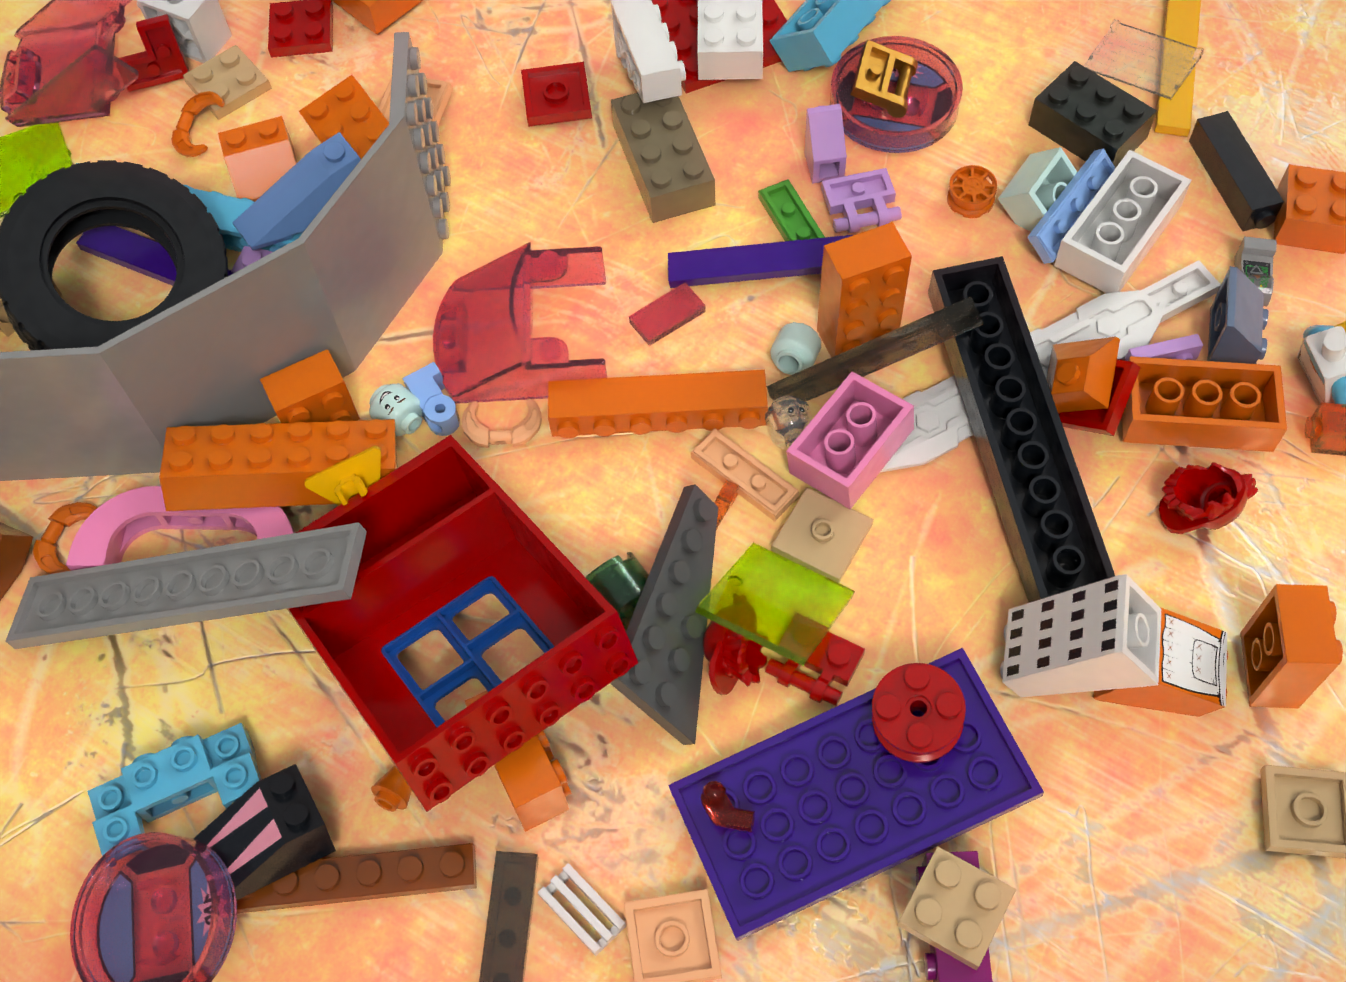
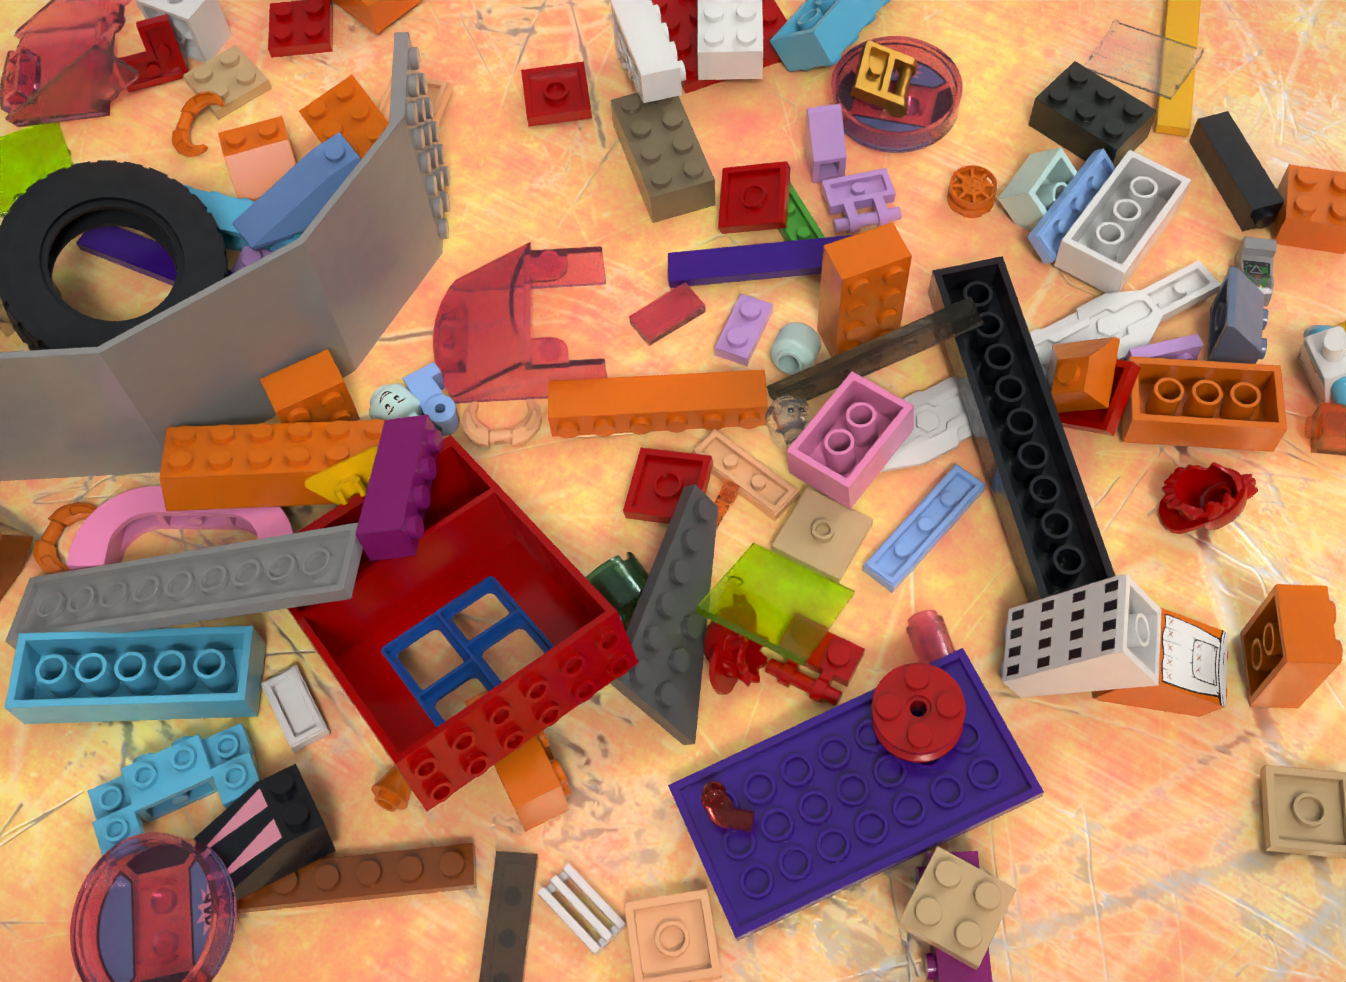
(136, 675): none -> medium azure brick
(295, 708): none -> white tile
(399, 488): none -> magenta brick
(660, 481): none -> red plate
(743, 329): none -> lavender plate
(754, 197): none -> red plate
(923, 528): none -> light blue tile
(929, 636): none -> clear pink head

